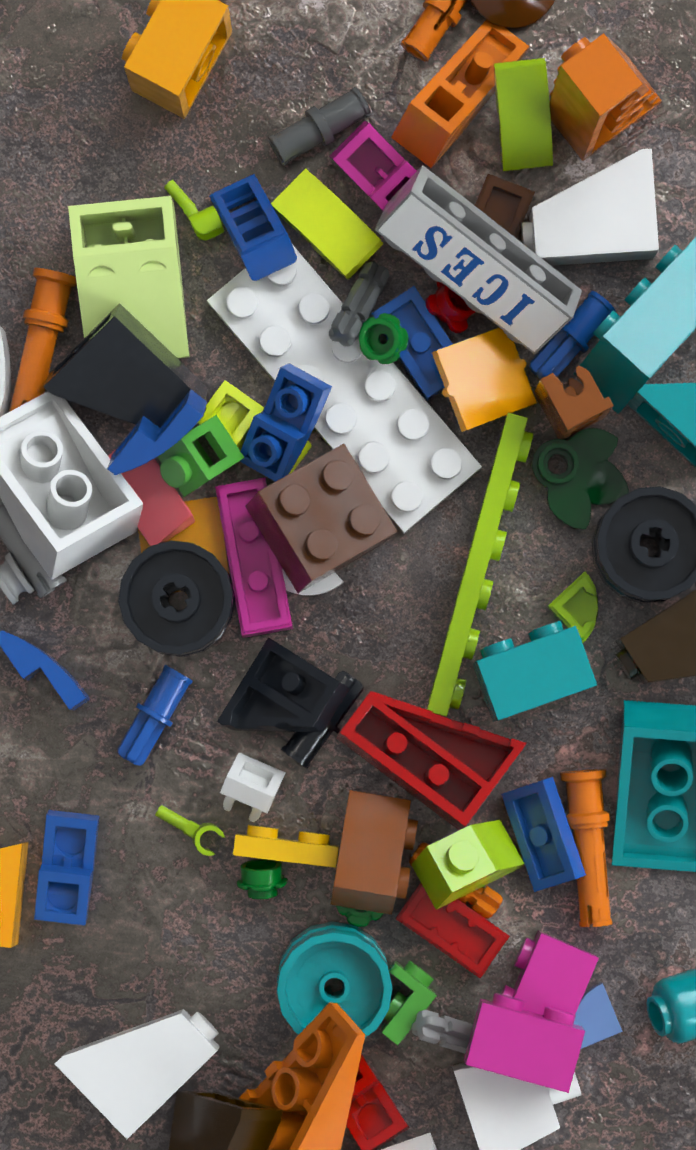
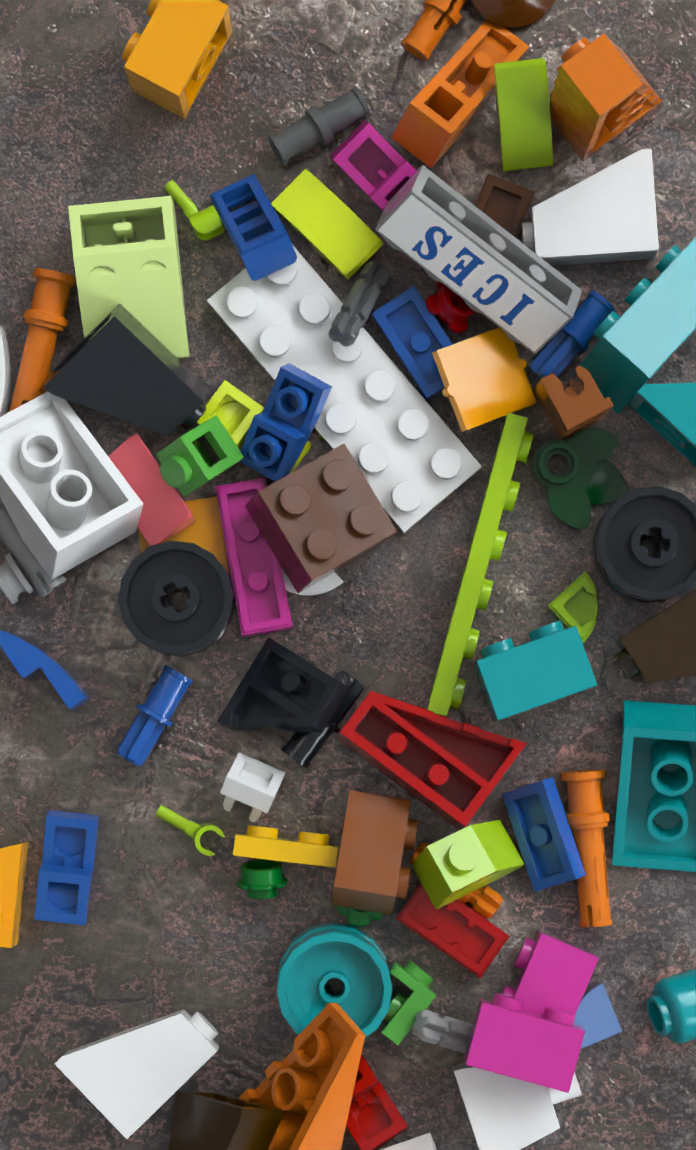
(149, 441): blue slope -> none
(370, 334): green plate -> none

